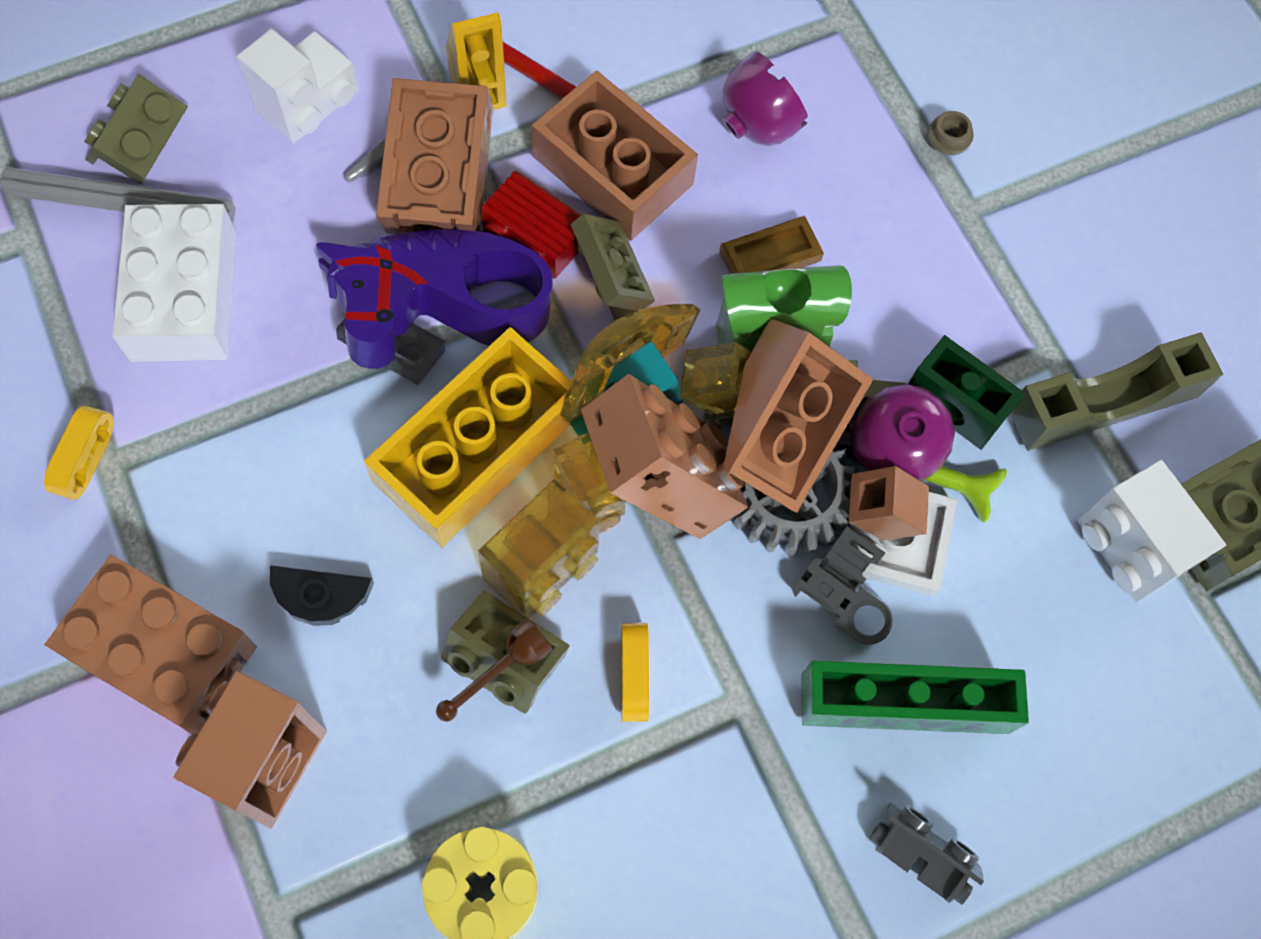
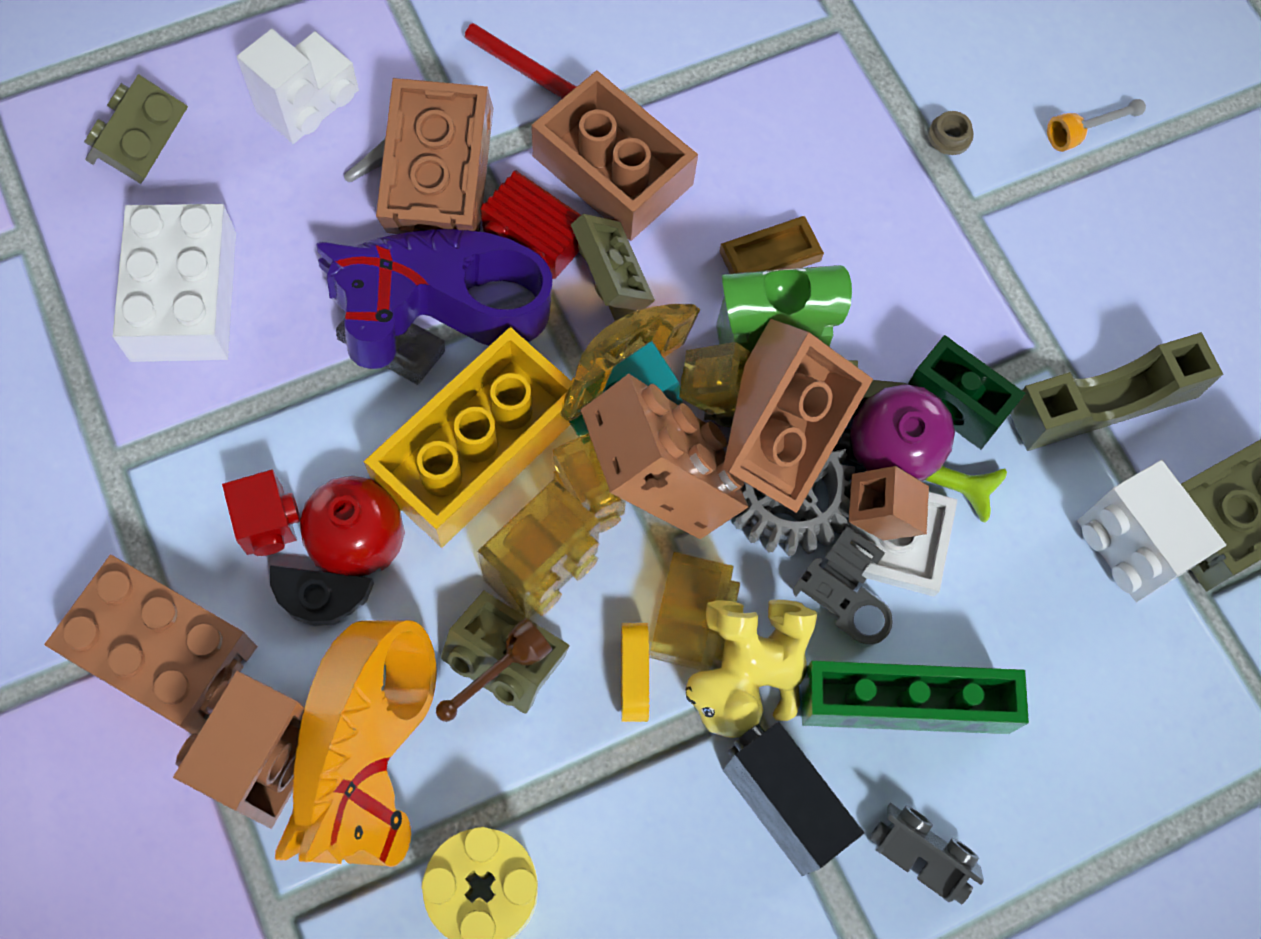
(79, 452): yellow beam -> none
(97, 192): light grey axle -> none
(261, 513): none -> red brick
(346, 740): none -> light orange animal
(351, 526): none -> red cylinder
(477, 55): yellow slope -> none
(681, 626): none -> clear yellow brick
(730, 695): none -> light yellow animal
(760, 104): magenta cylinder -> none
(790, 798): none -> black brick
(1078, 128): none -> light orange hinge

